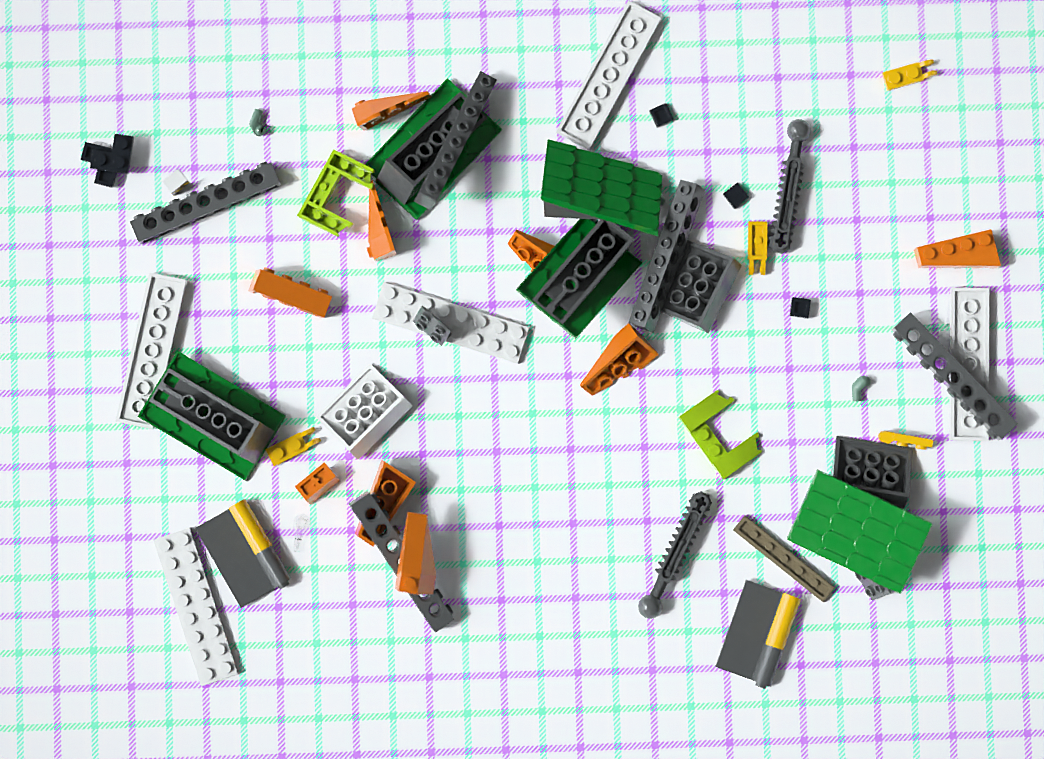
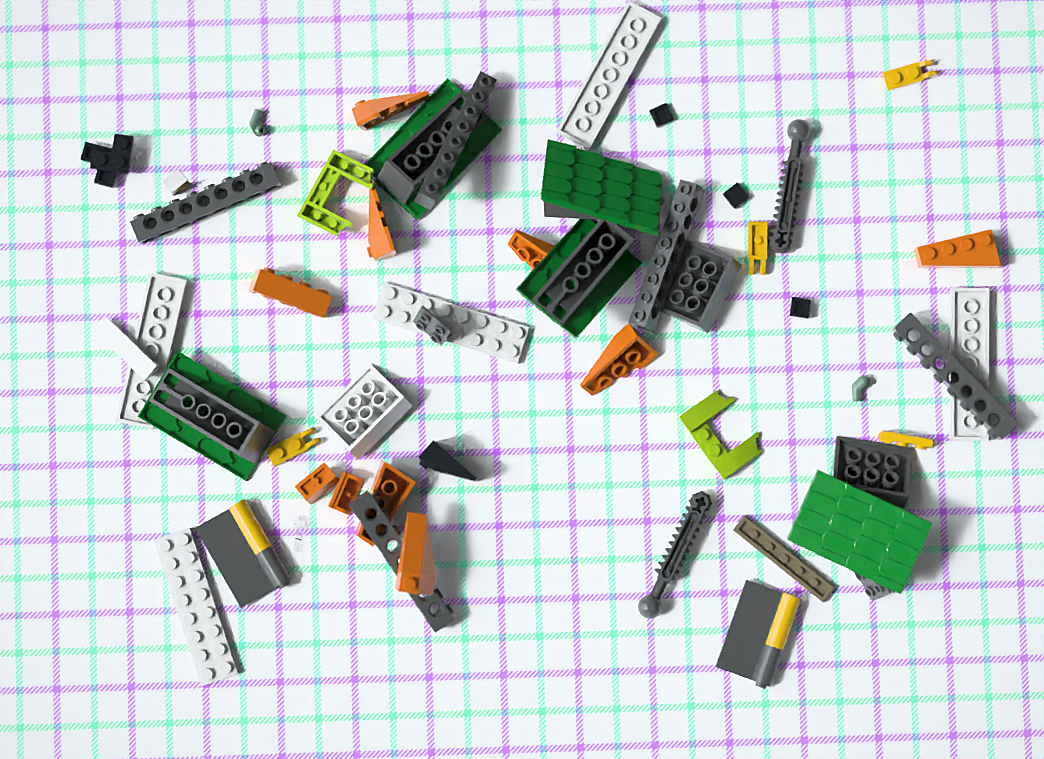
(126, 349): none -> white tile
(345, 492): none -> orange hinge
(440, 461): none -> black slope

